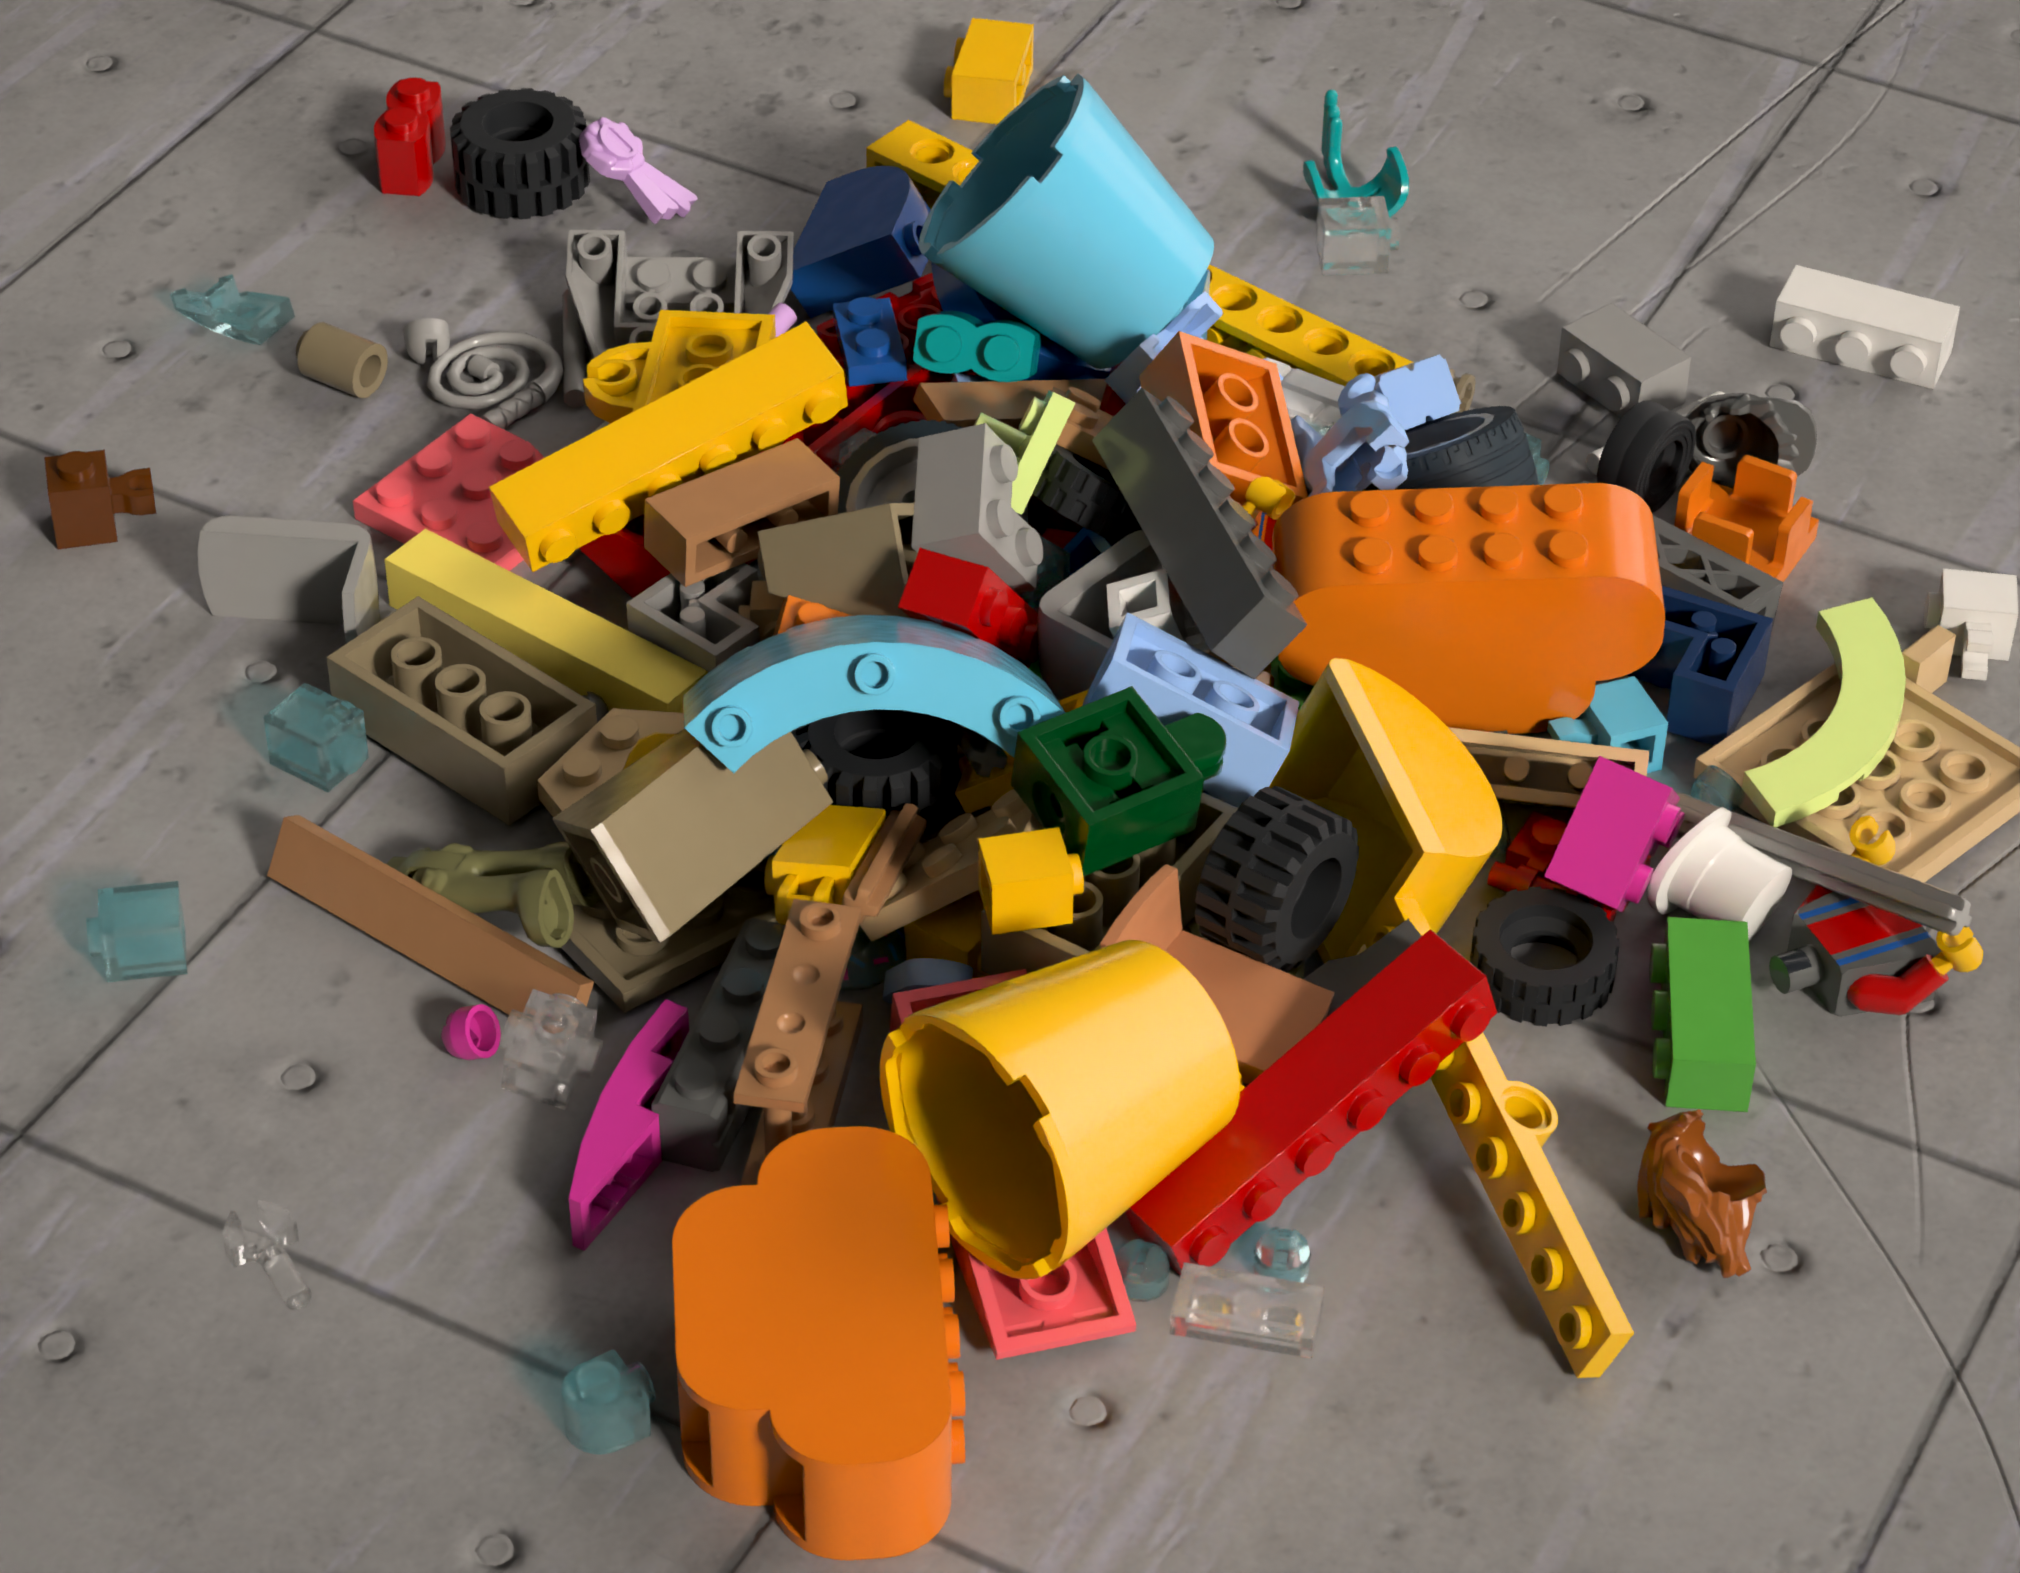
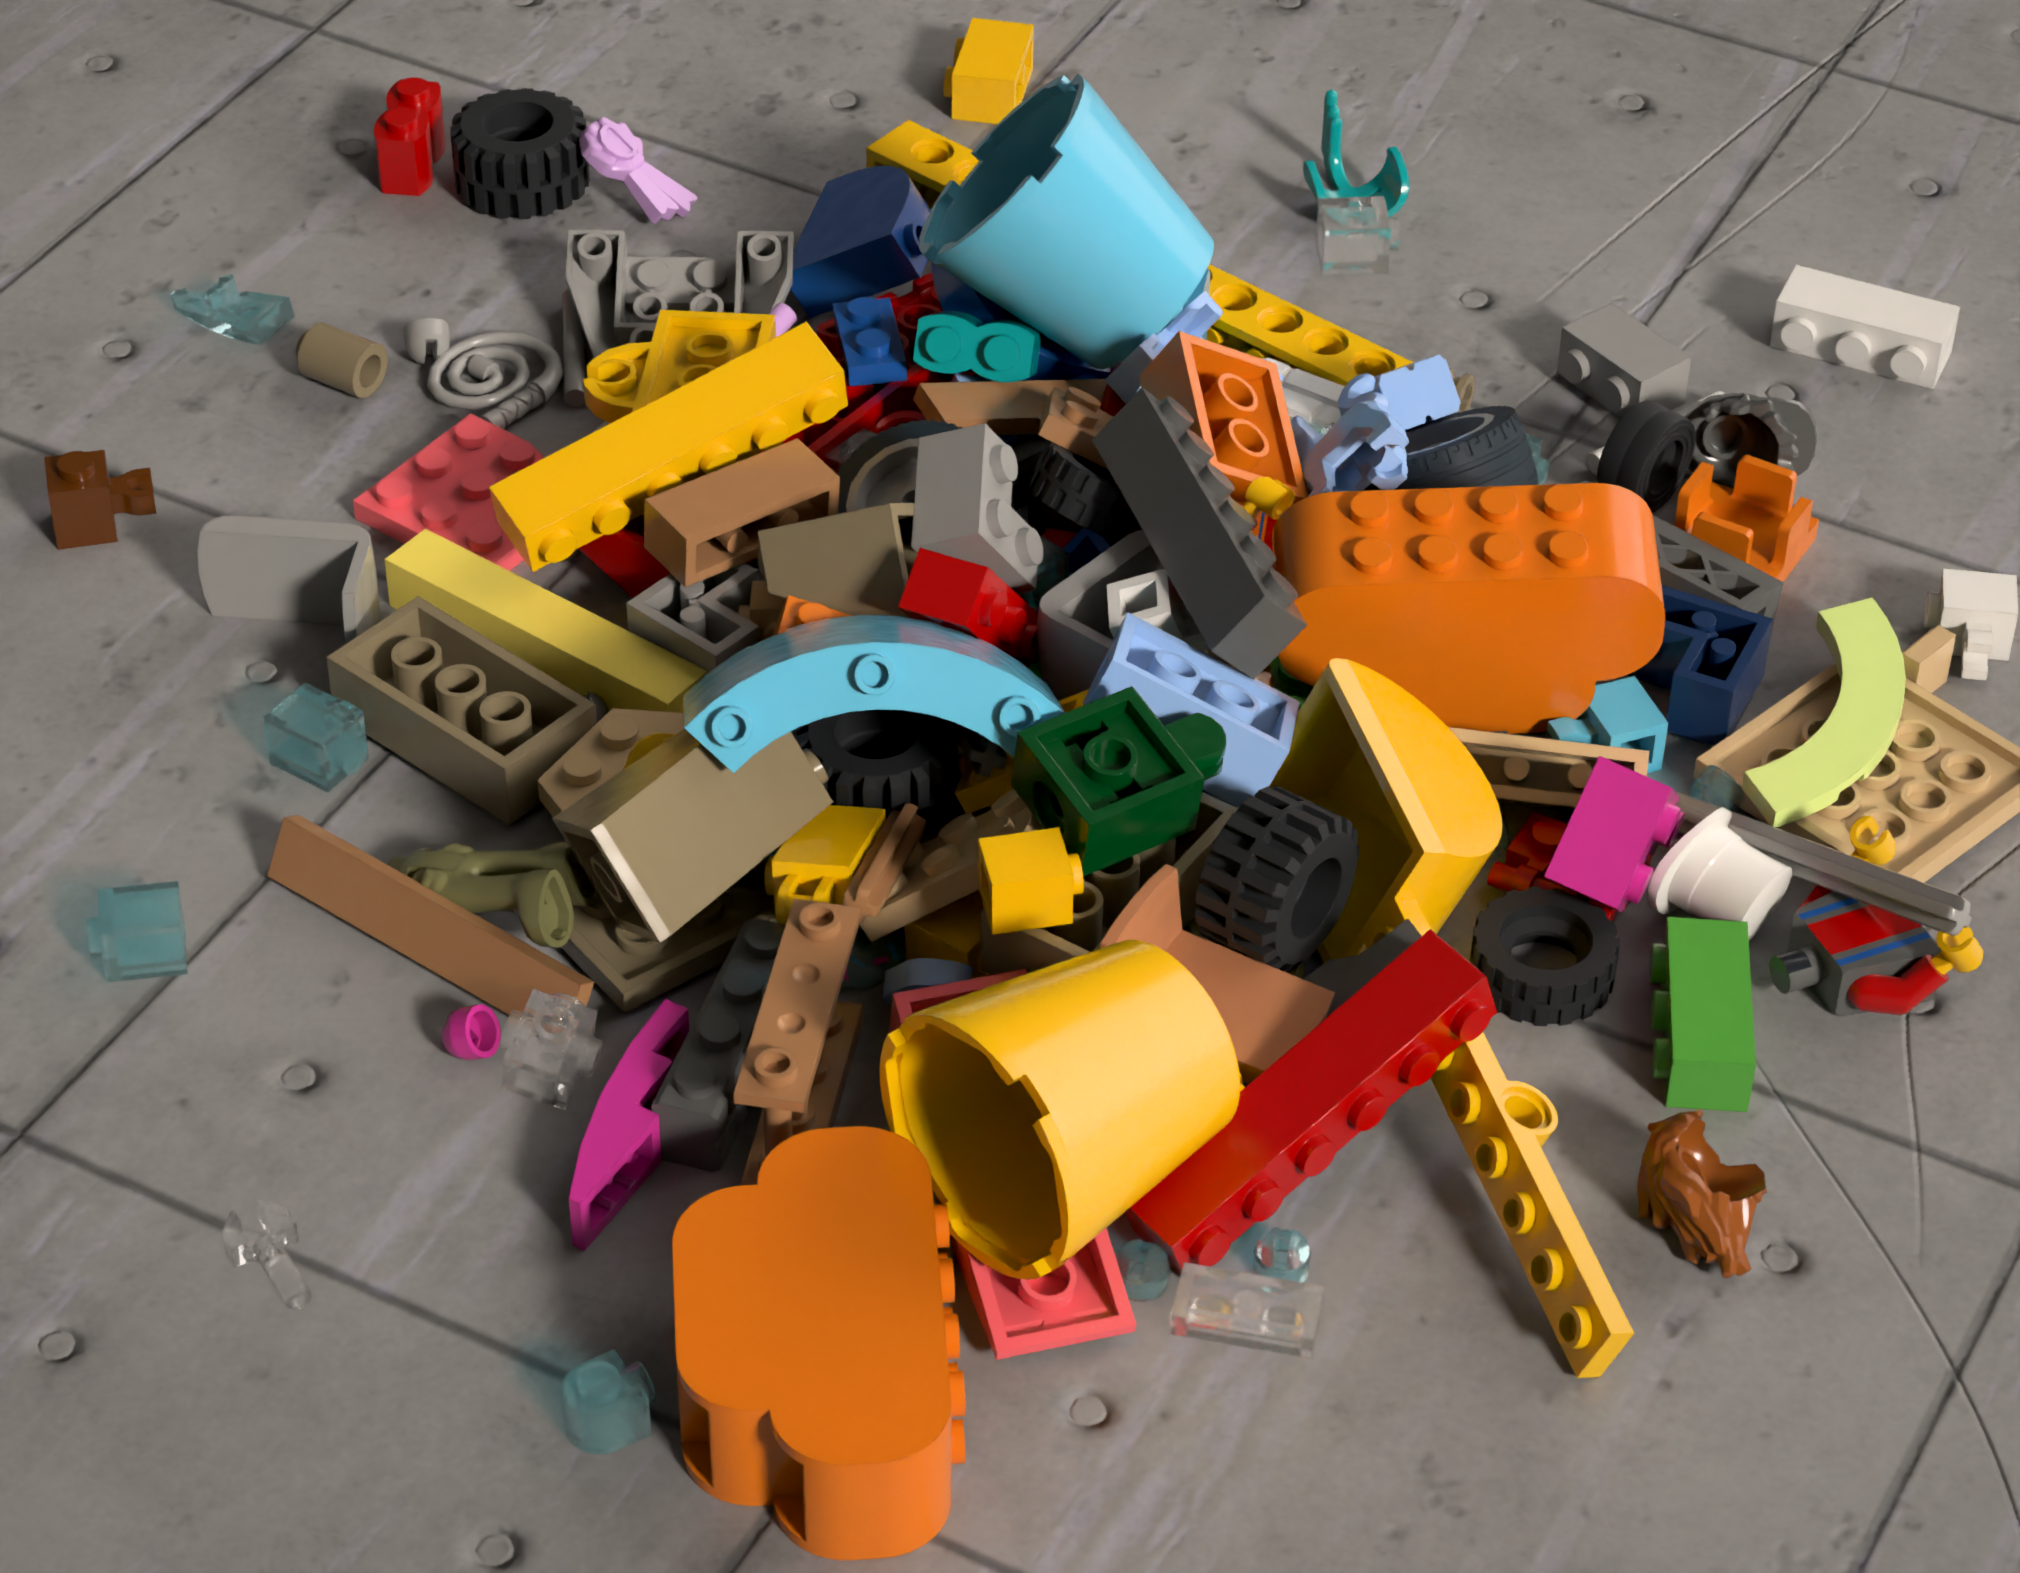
(1032, 442): yellowish green plate -> none

